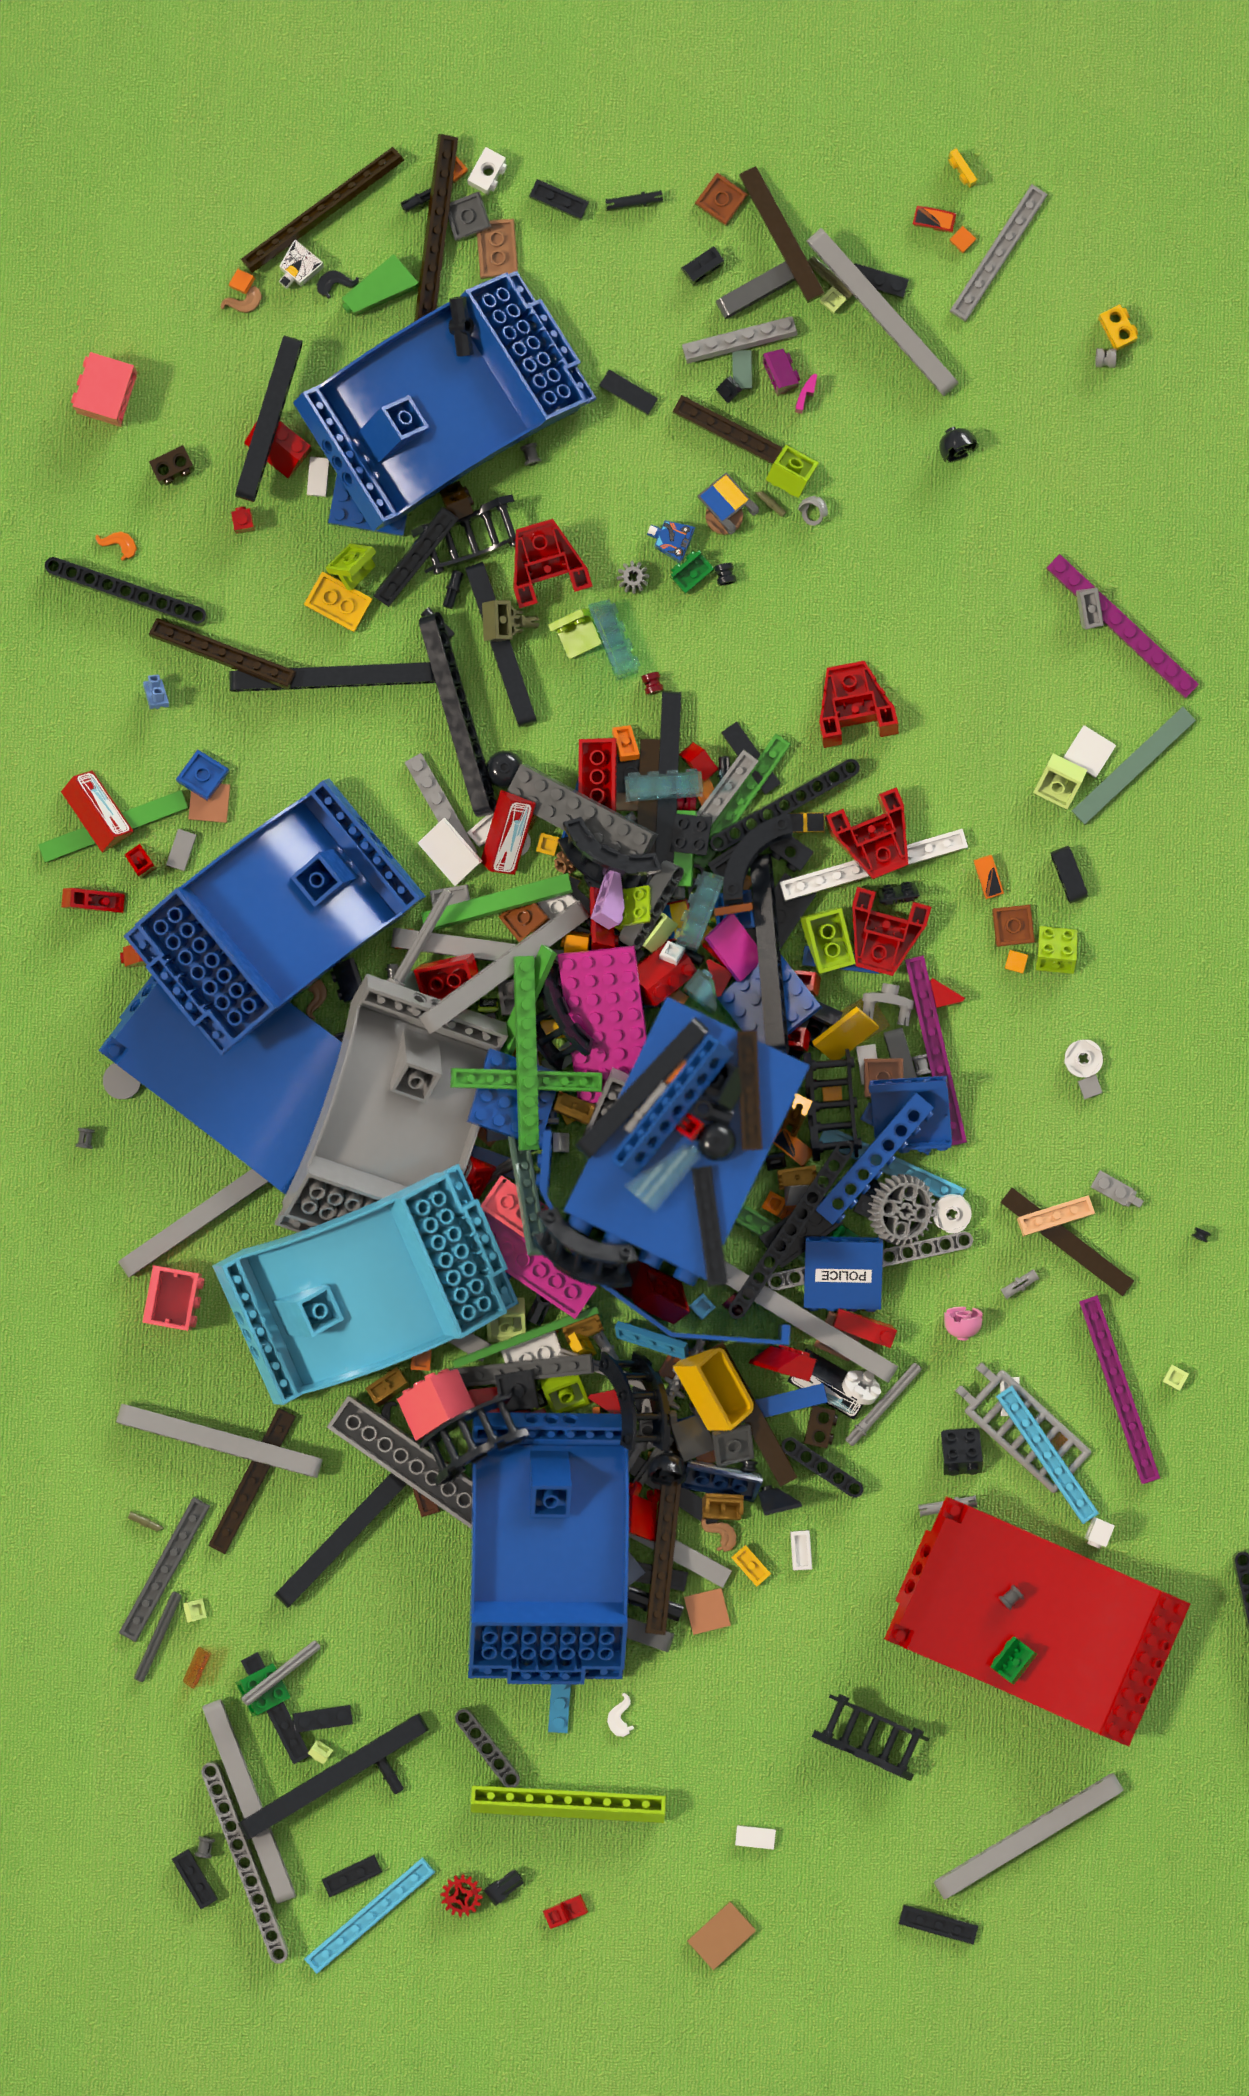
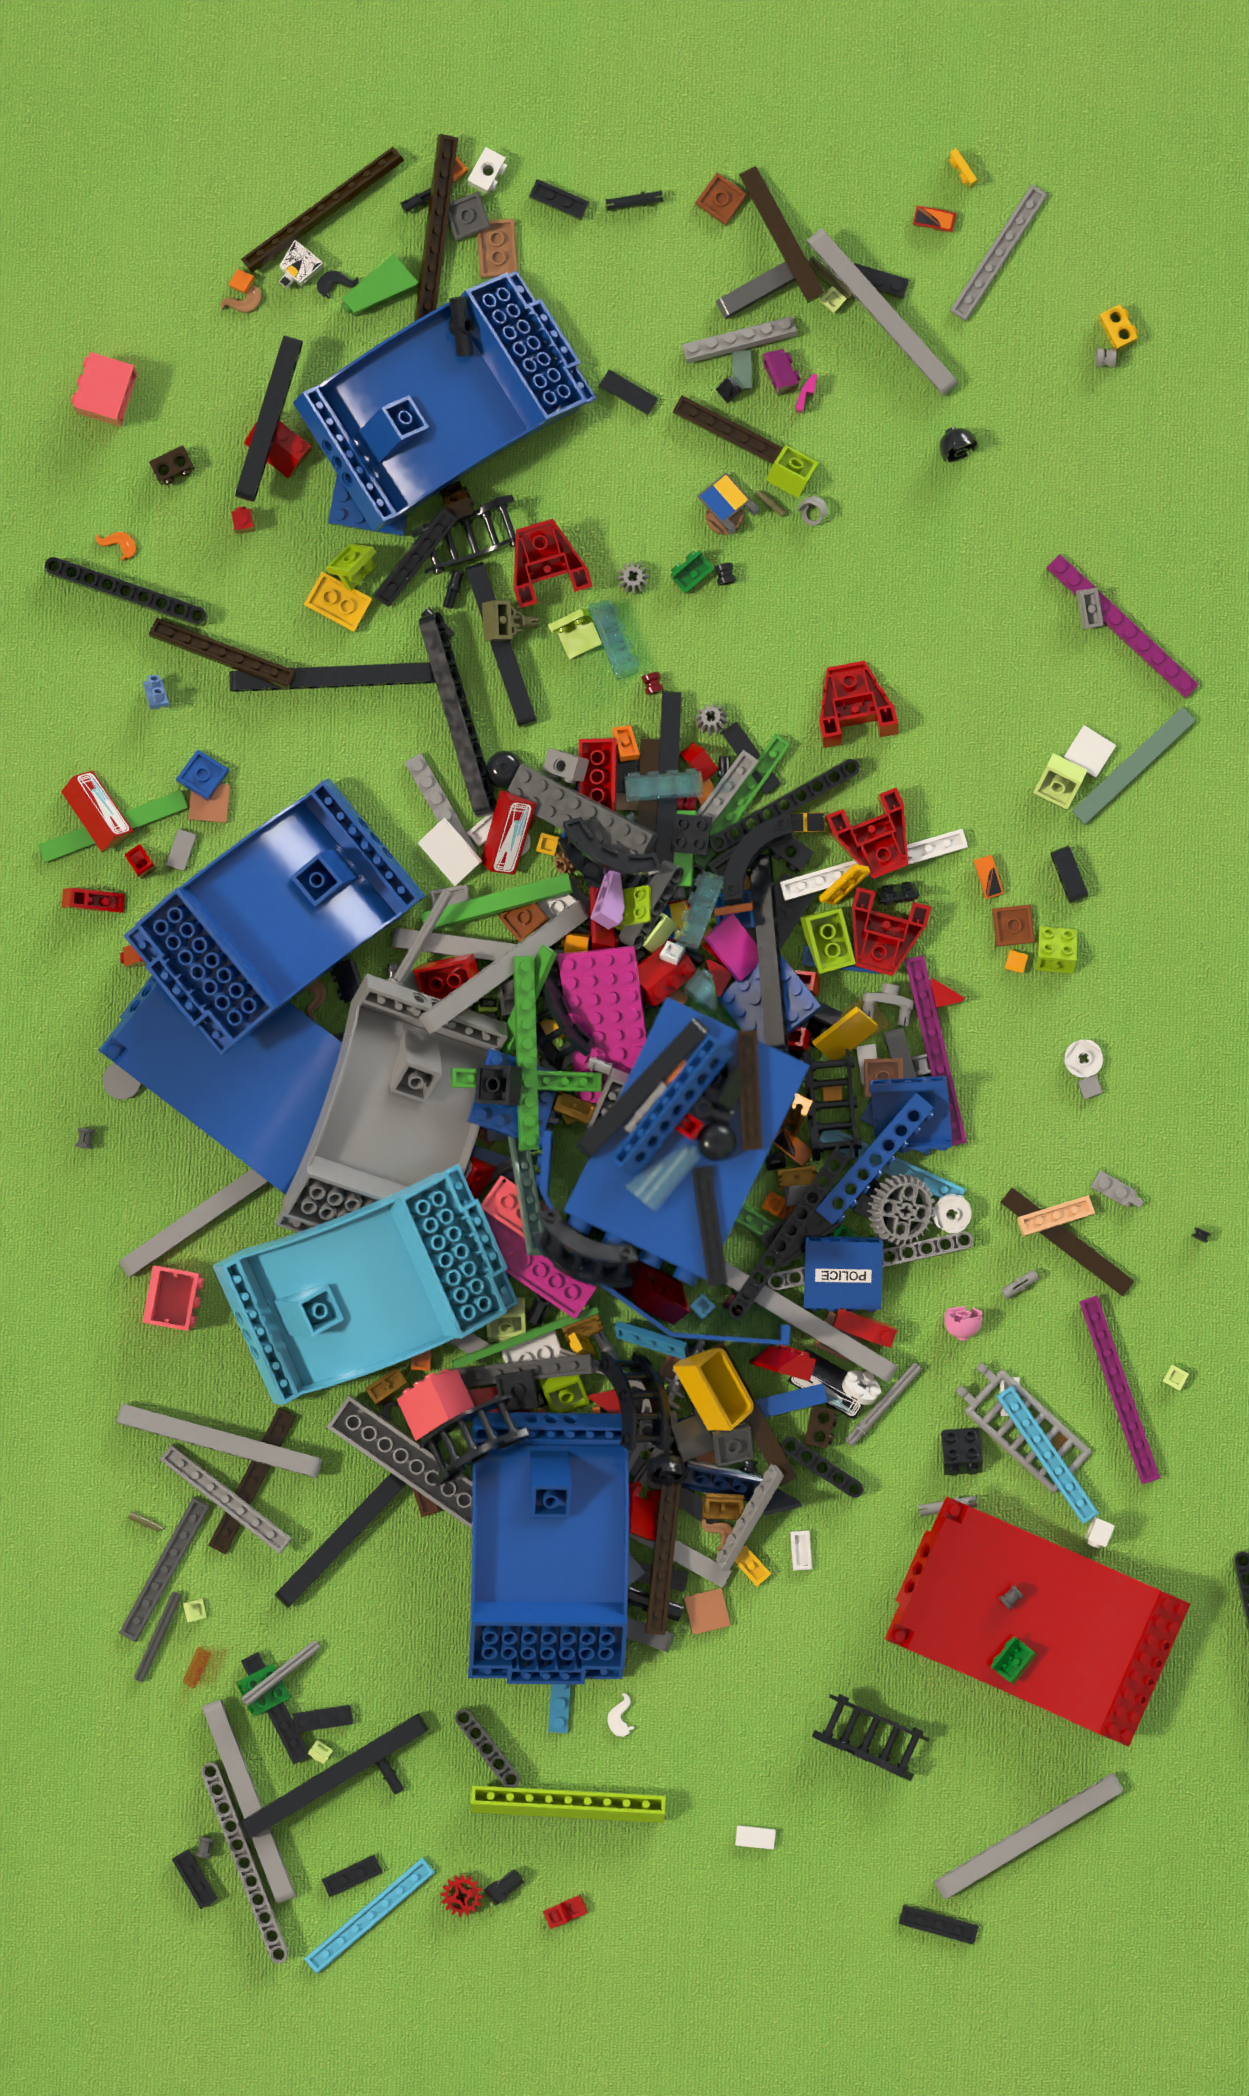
(226, 1499): none -> light grey tile
(318, 477): white tile -> none
(498, 1085): none -> black slope
(530, 454): dark grey bush -> none
(560, 1142): white tile -> none
(574, 769): none -> light grey brick
(599, 1065): none -> light grey pin
(672, 539): blue torso -> none
(703, 265): black hinge -> none
(710, 712): none -> light grey gear
(721, 1935): medium nougat tile -> none
(749, 1517): none -> light grey plate
(844, 884): none -> yellow tile
(962, 239): orange tile -> none

